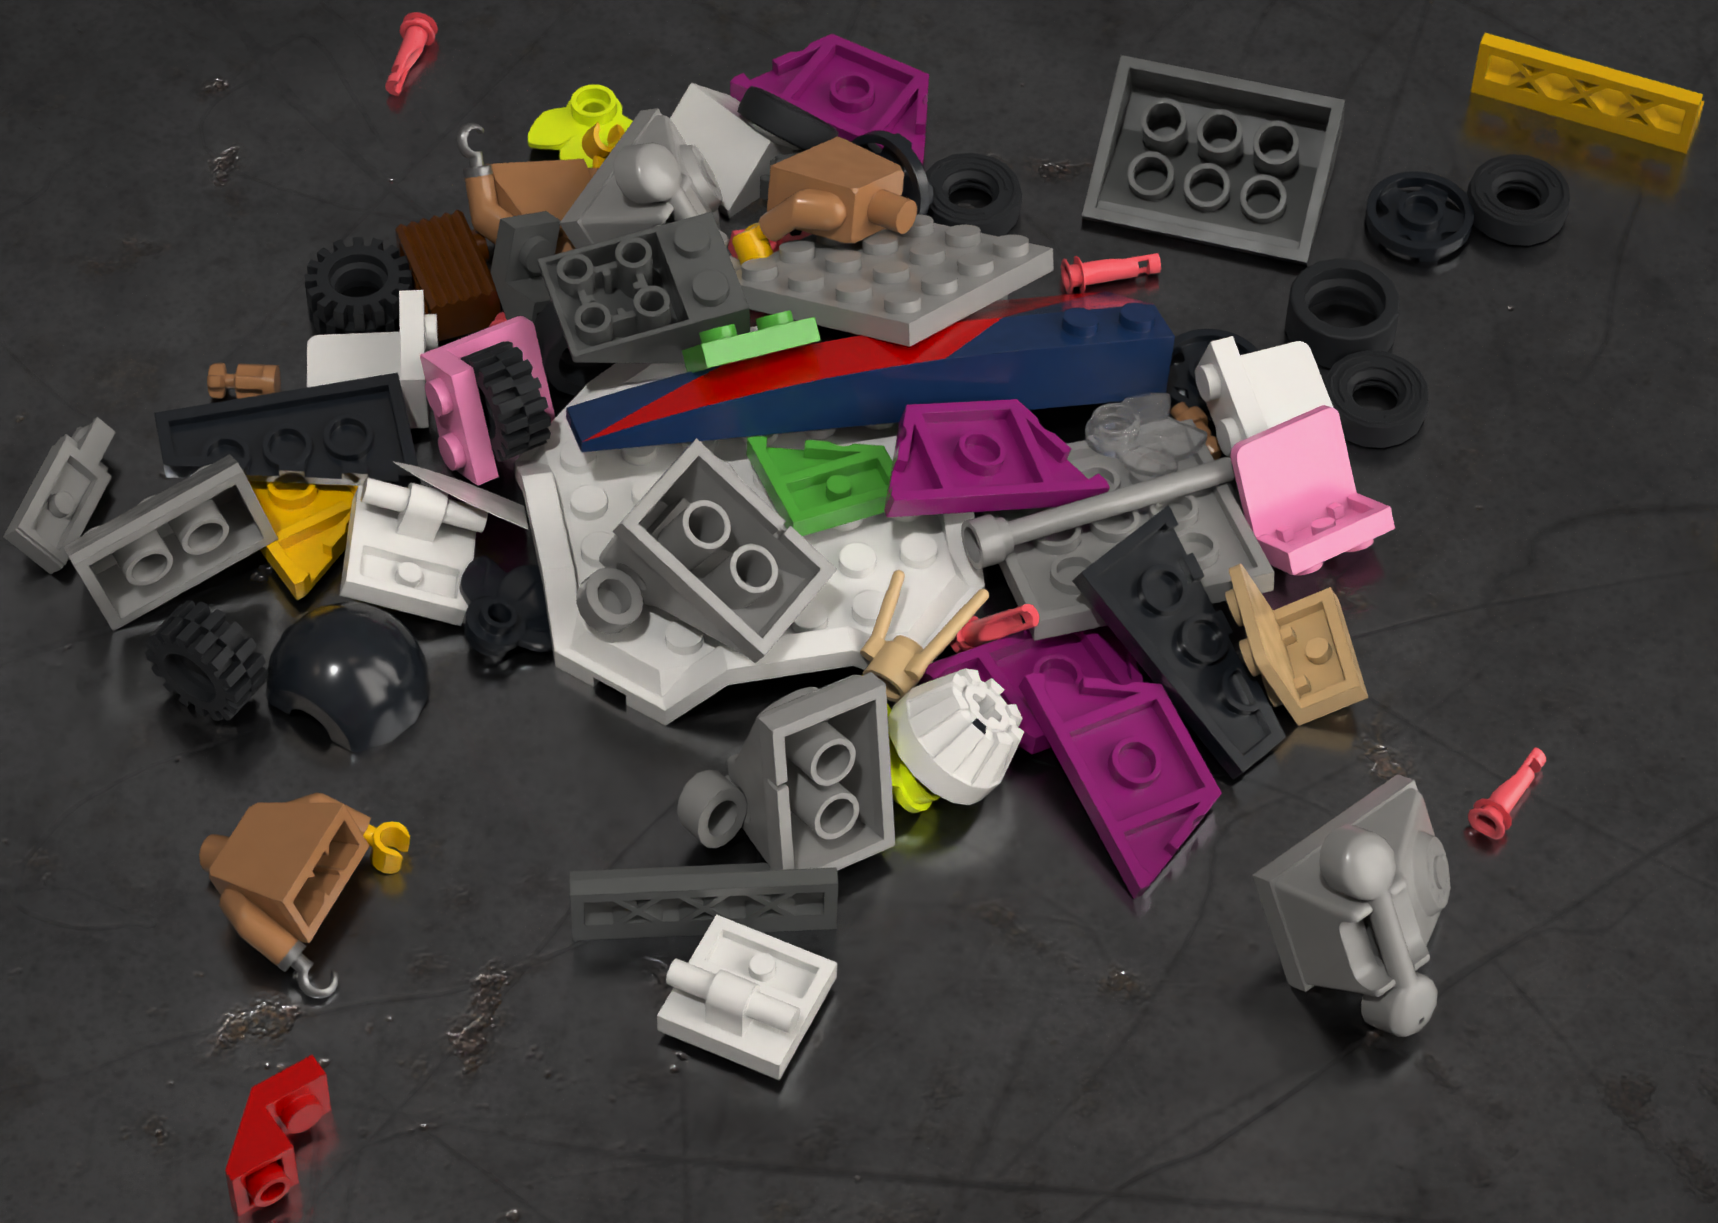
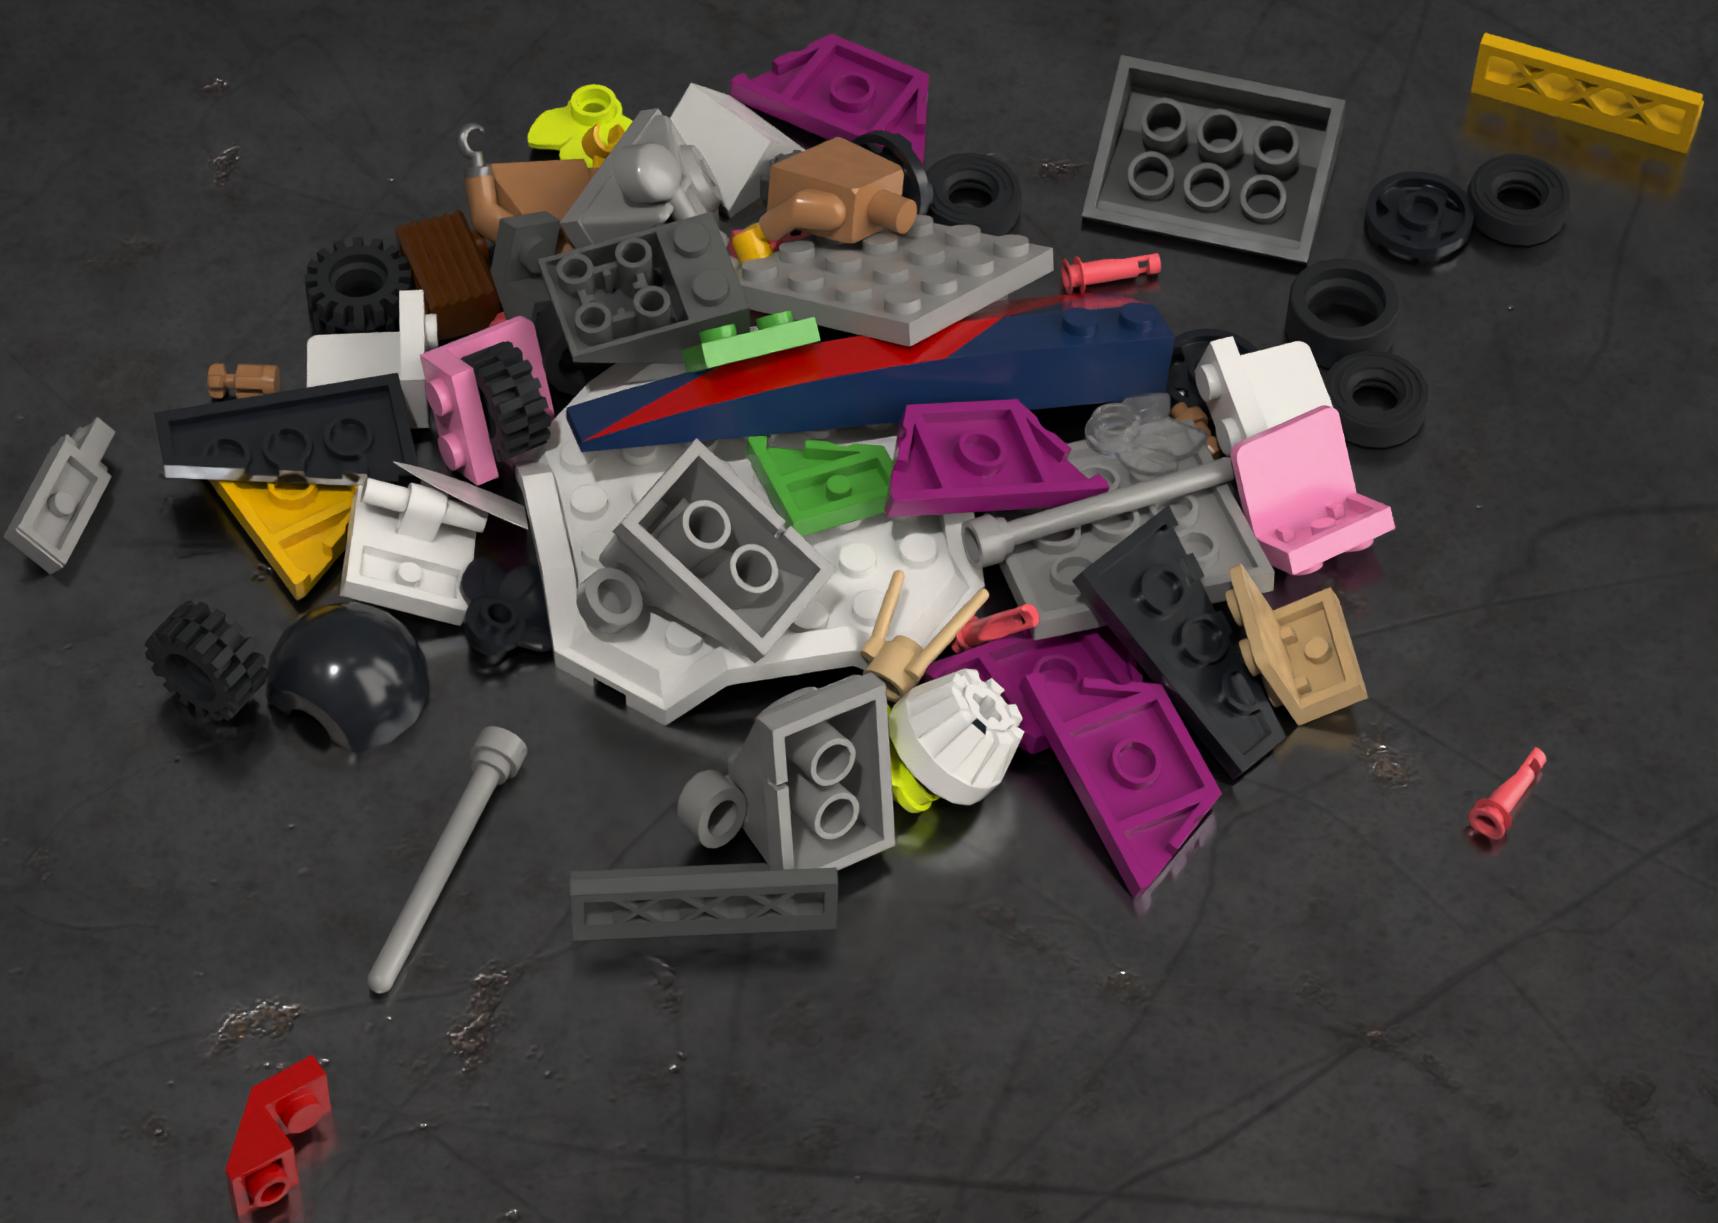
(171, 542): light grey slope -> none
(289, 868): medium nougat torso -> none
(416, 32): coral piece -> none
(494, 759): none -> light grey piece
(745, 996): white plate -> none
(784, 119): black tyre -> none
(1361, 904): light grey piece -> none

